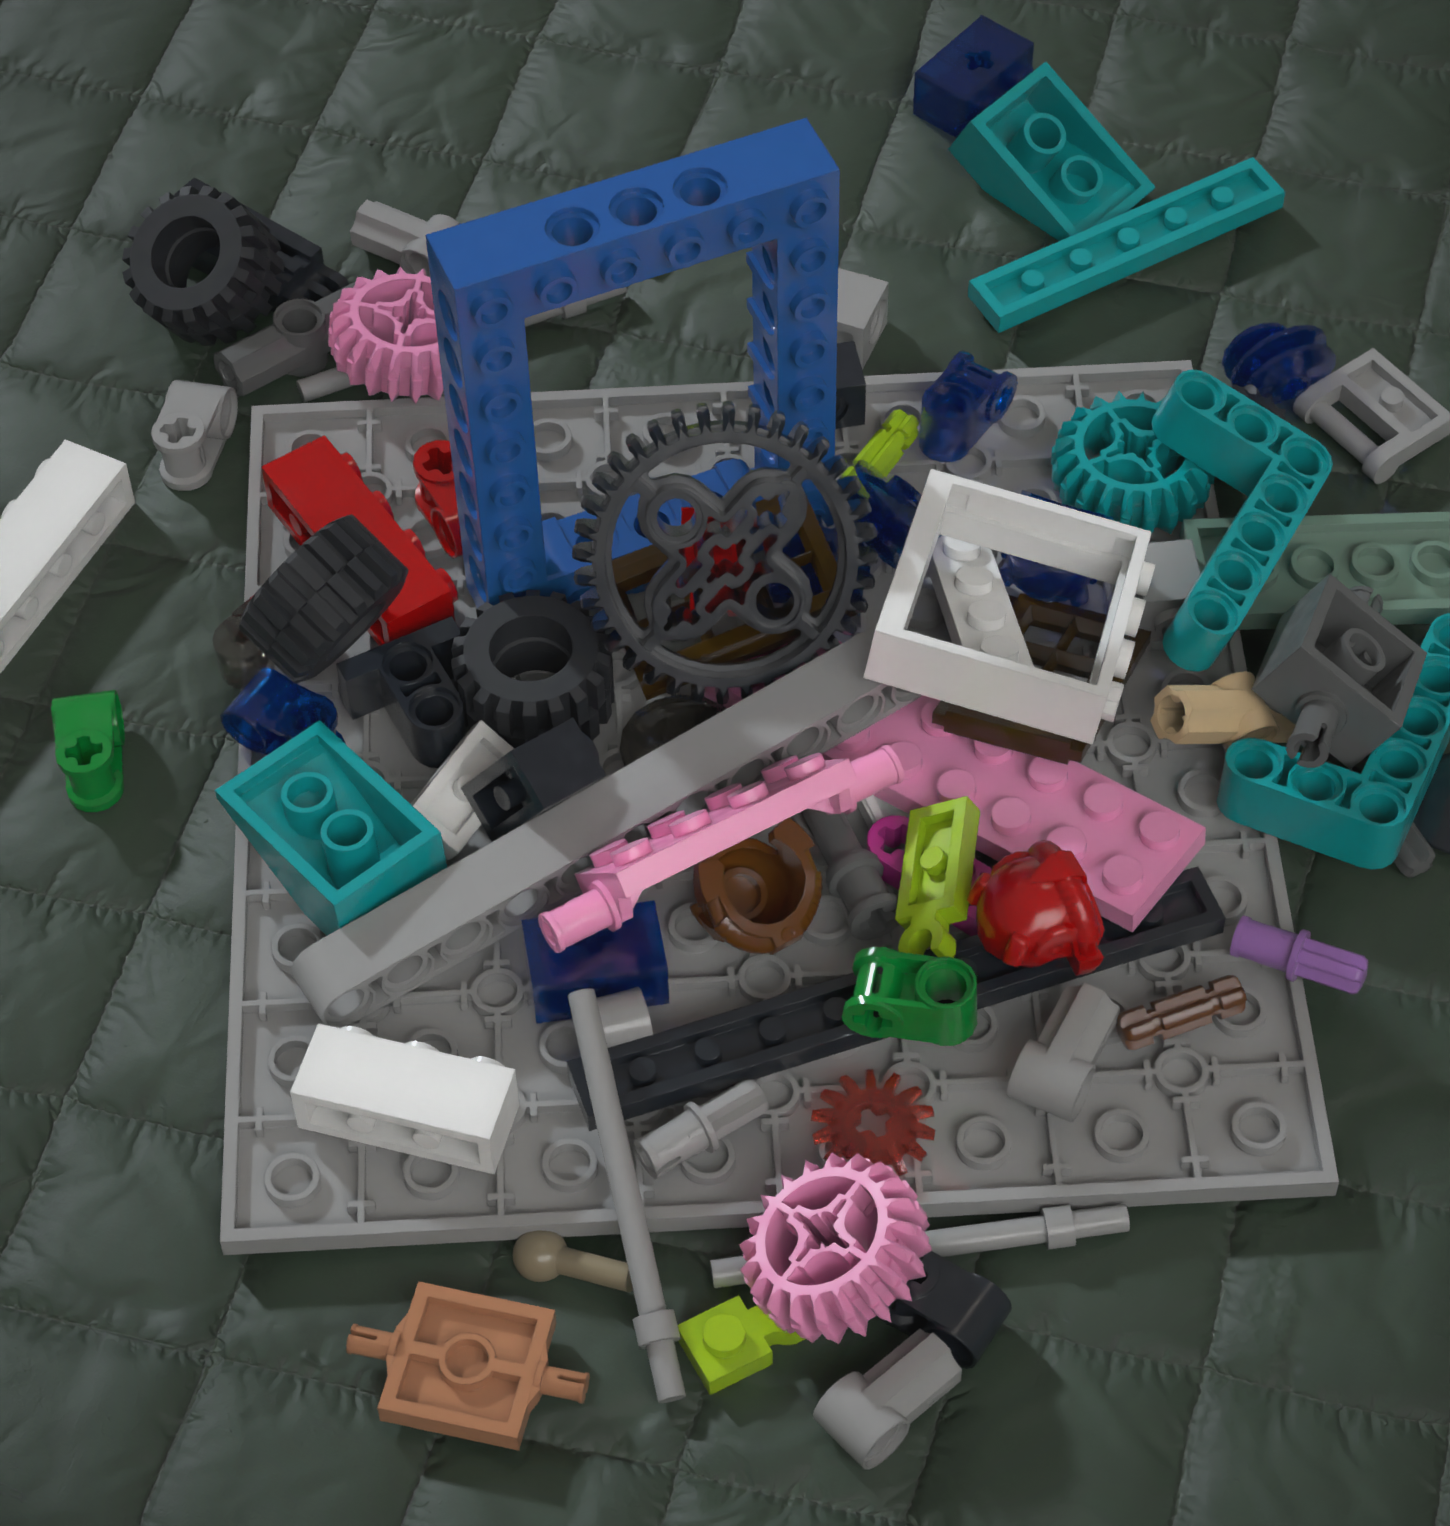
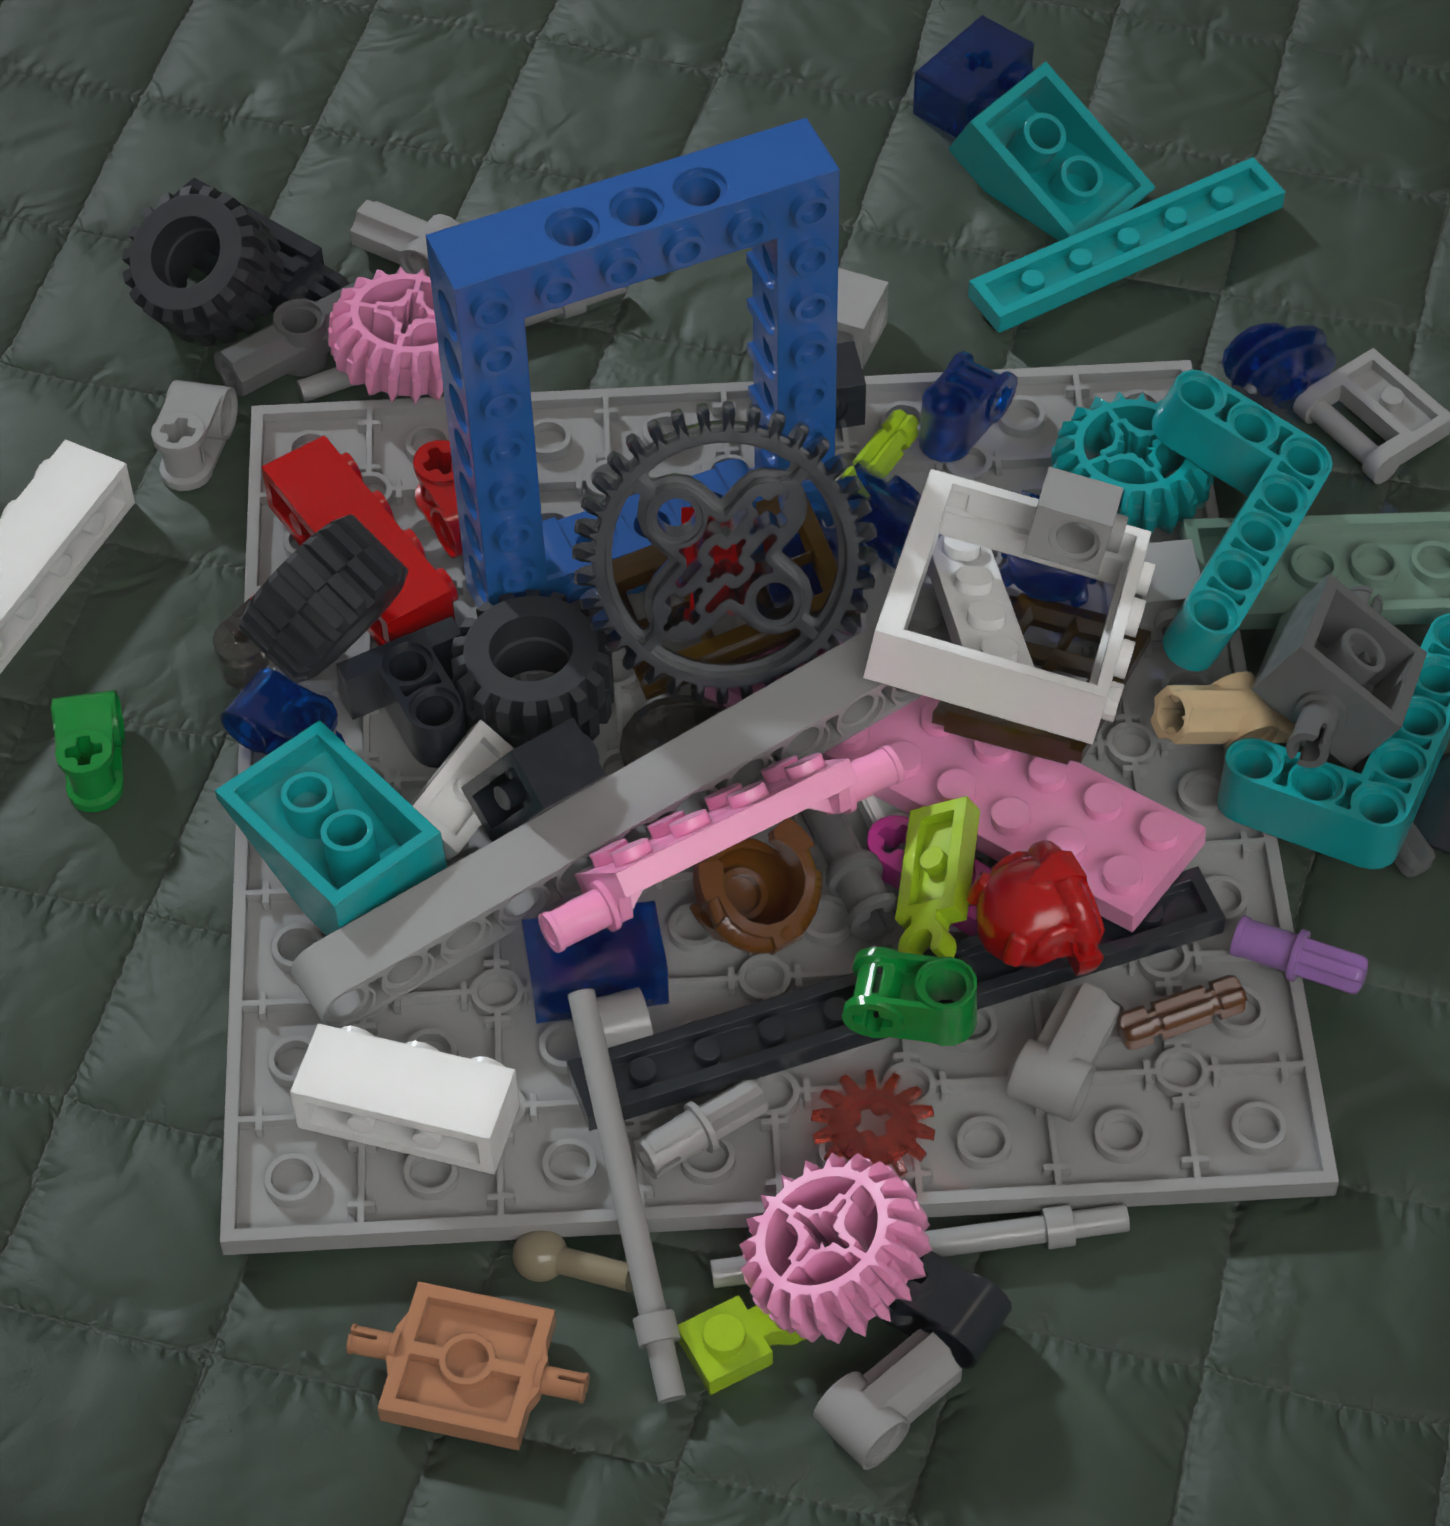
(1076, 521): none -> light grey brick

